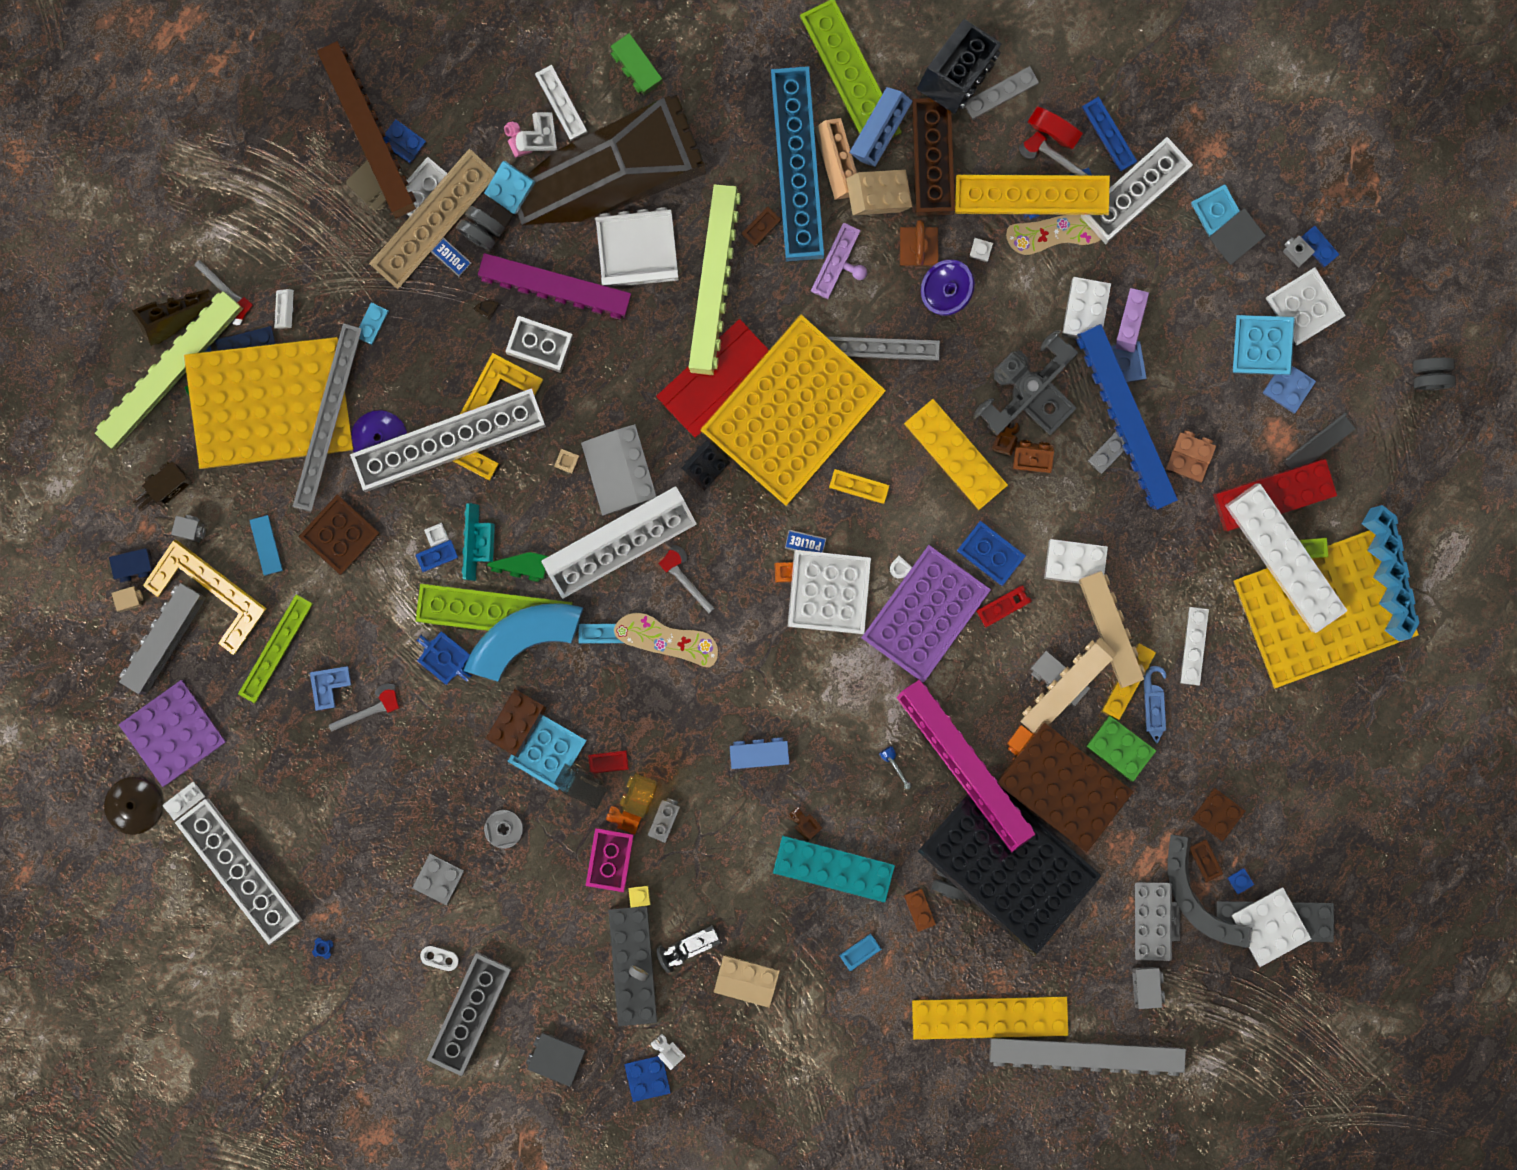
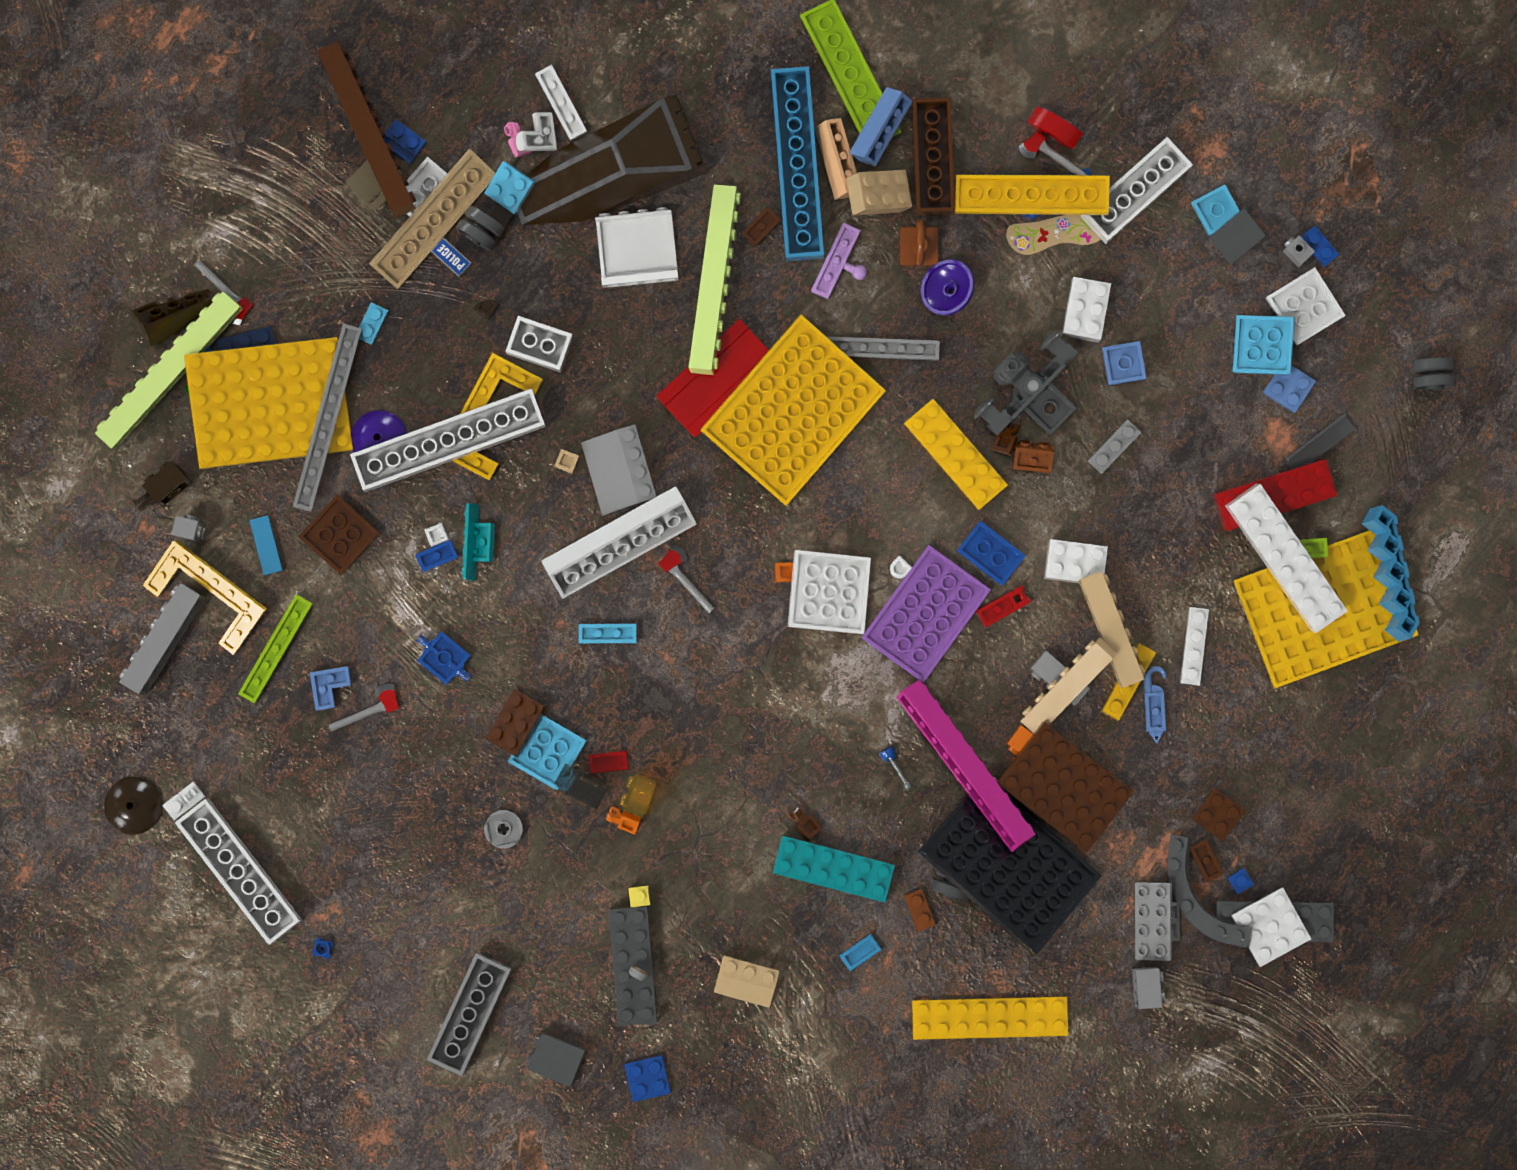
(127, 599): tan brick -> none
(131, 565): dark blue brick -> none
(172, 733): medium lavender plate -> none
(284, 309): white plate -> none
(438, 879): light grey plate -> none
(439, 959): white plate -> none
(469, 607): lime plate -> none
(520, 632): dark azure brick -> none
(523, 564): green slope -> none
(555, 286): magenta brick -> none
(609, 860): dark pink brick -> none
(635, 65): bright green brick -> none
(649, 634): tan sticker -> none
(664, 820): light grey brick -> none
(669, 1054): white plate -> none
(687, 948): piece -> none
(705, 465): black plate -> none
(759, 754): medium blue brick -> none
(804, 542): blue tile -> none
(859, 486): yellow plate -> none
(960, 67): black brick -> none
(981, 250): white plate -> none
(1001, 93): light grey plate -> none
(1087, 1055): light grey brick -> none
(1109, 134): blue plate -> none
(1120, 748): bright green brick -> none
(1126, 416): blue brick -> none
(1132, 320): lavender brick -> none
(1191, 456): nougat plate -> none

